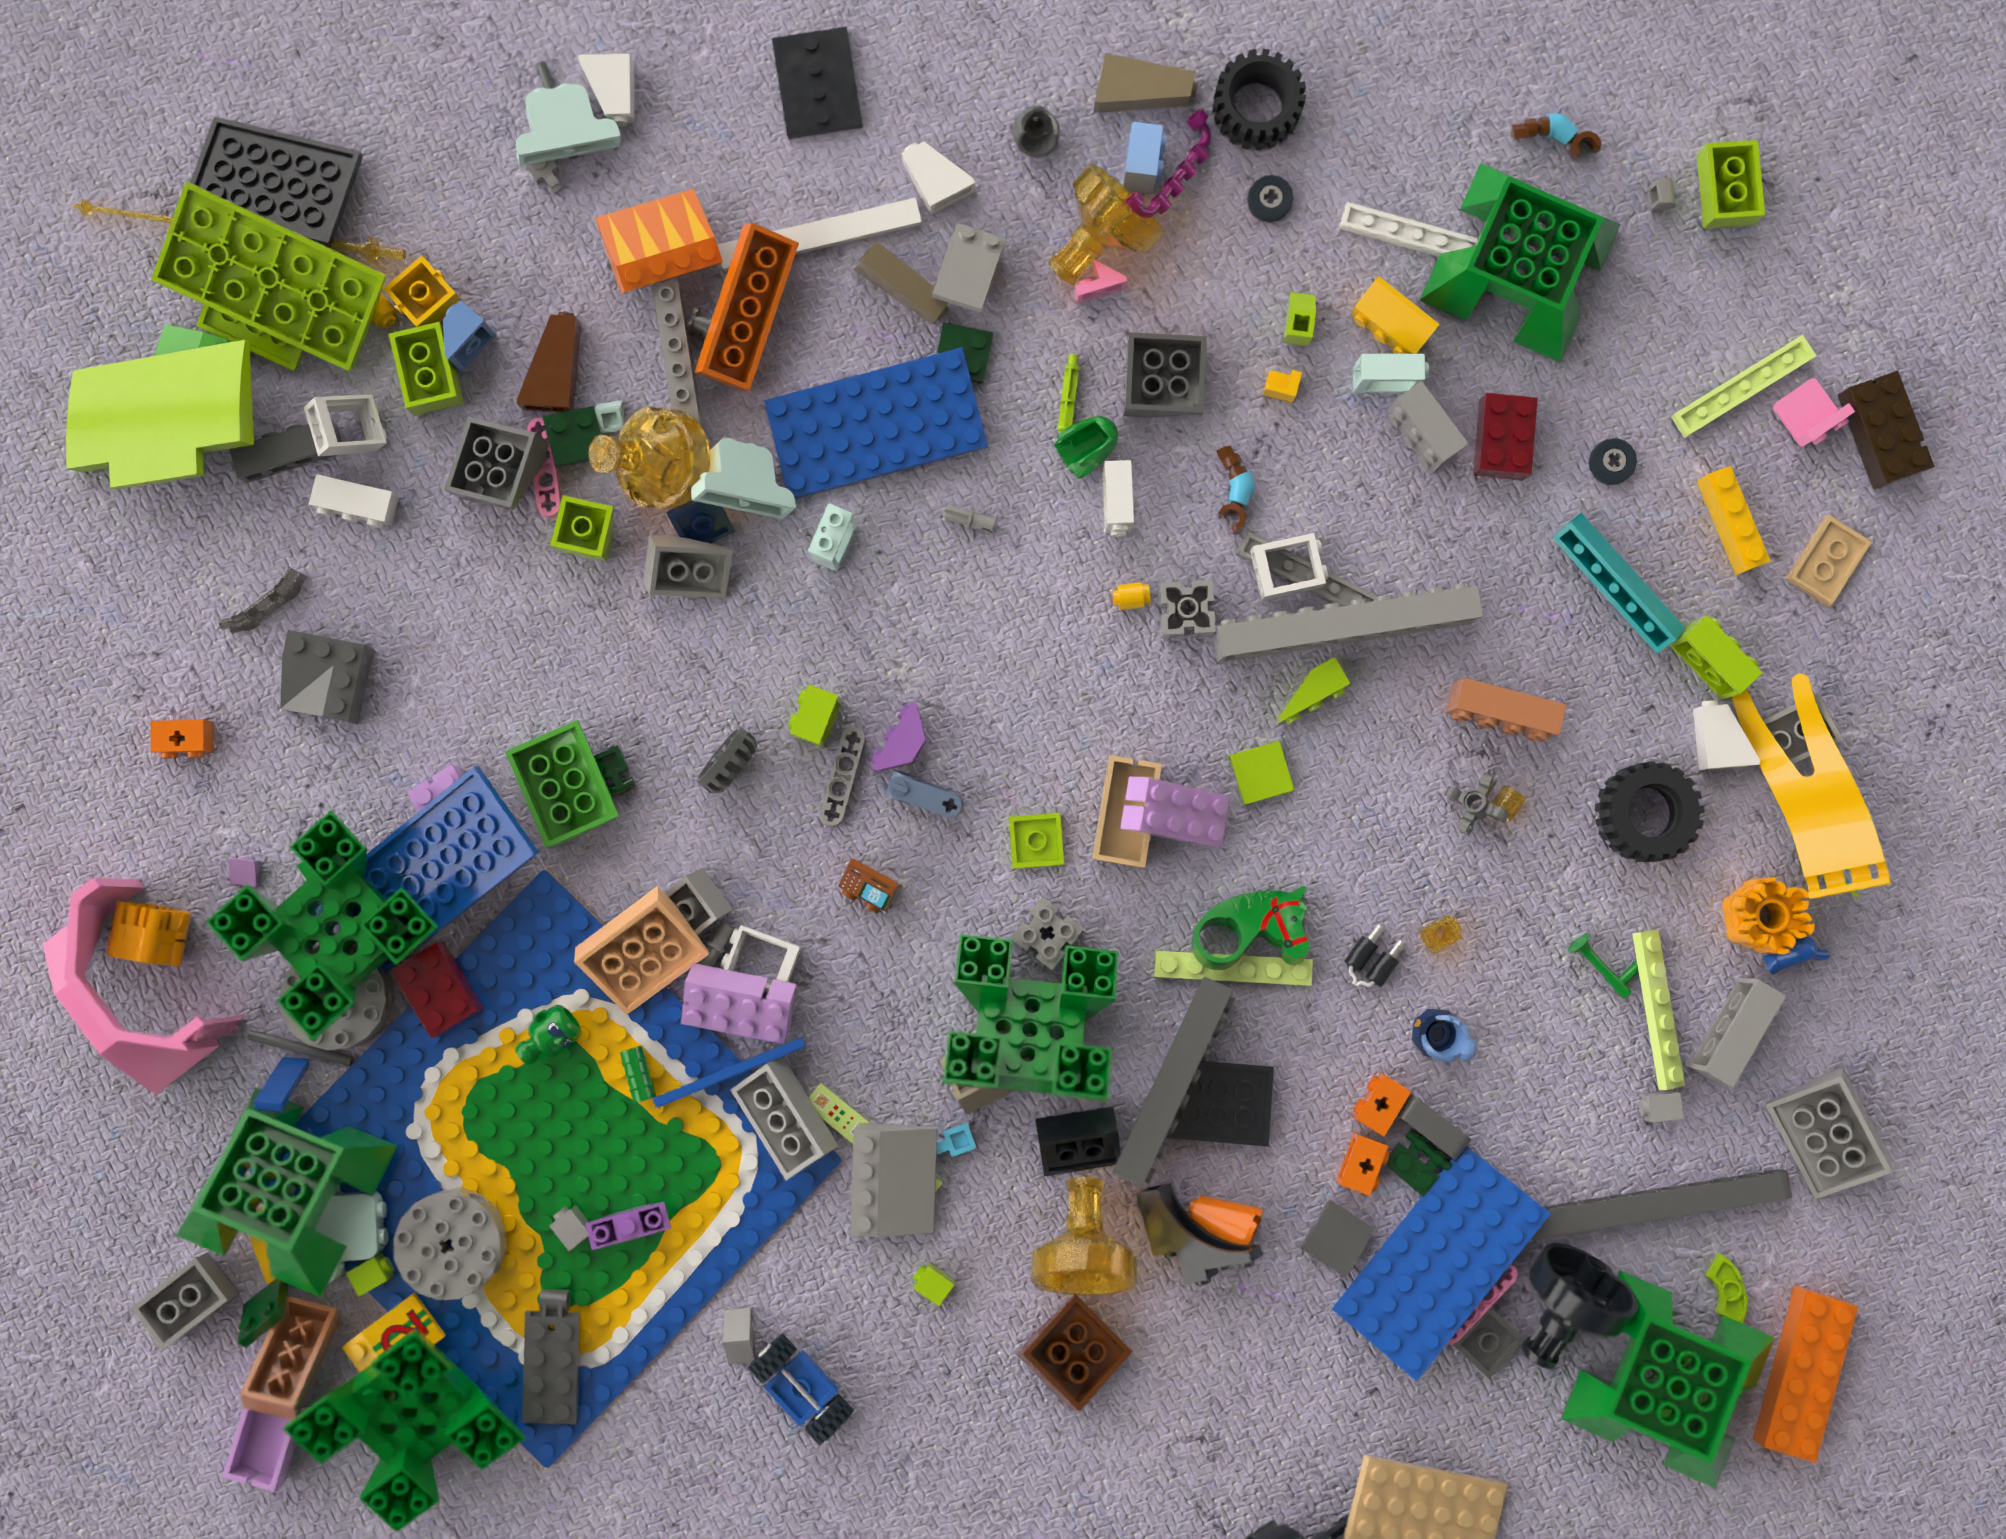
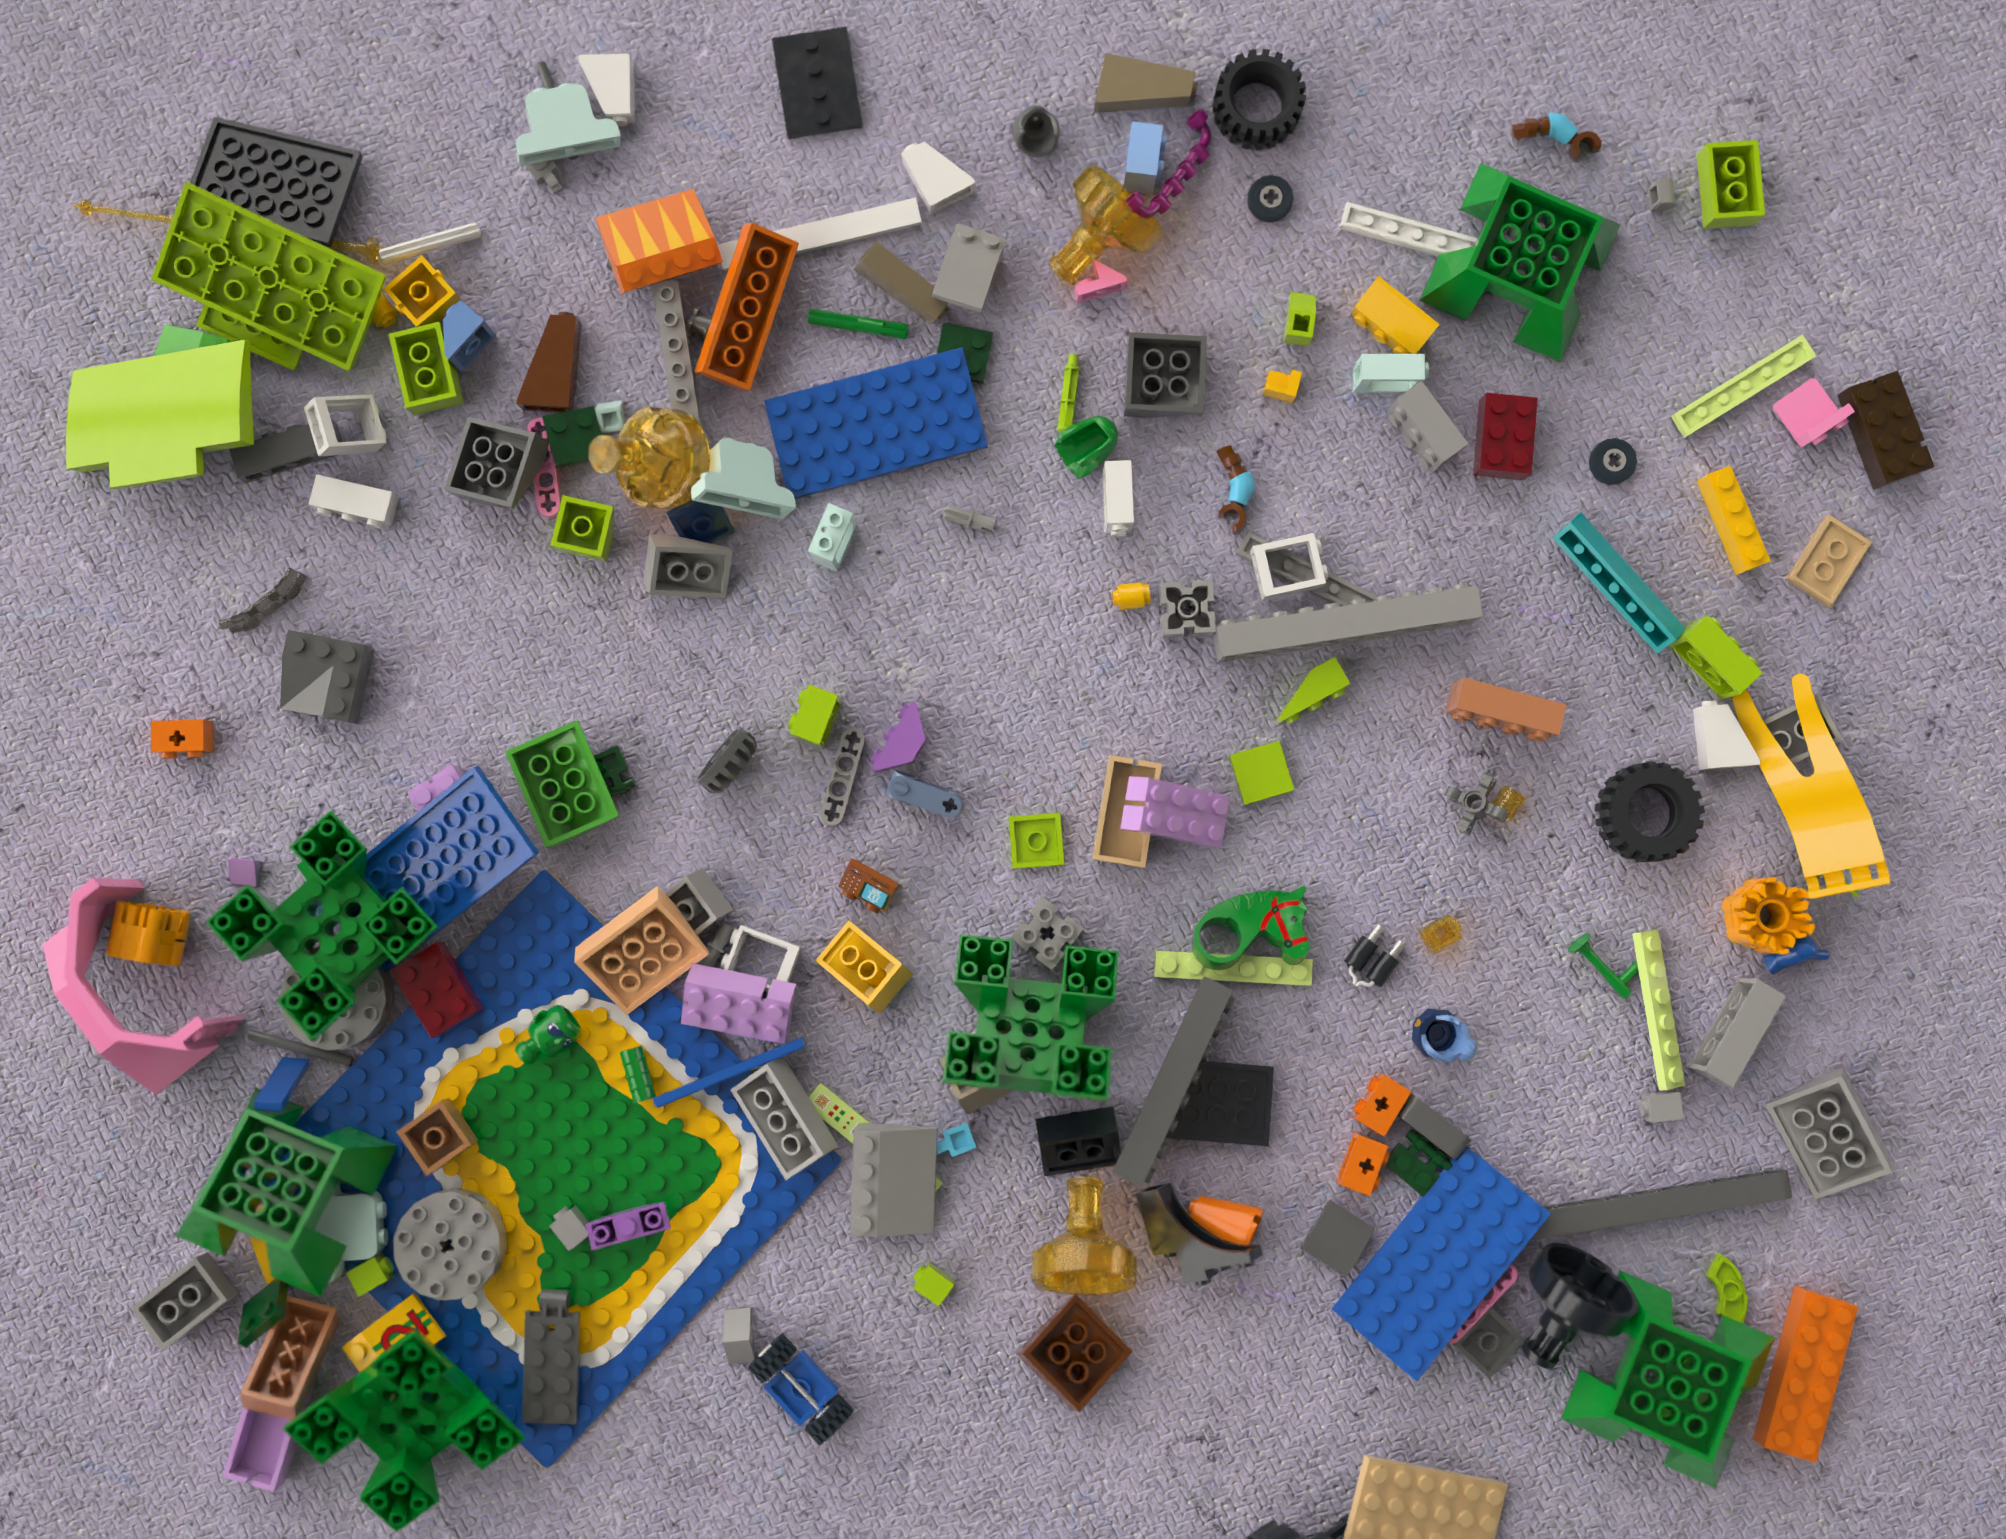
(429, 243): none -> white axle
(437, 1136): none -> medium nougat brick
(858, 323): none -> green axle
(864, 967): none -> yellow slope

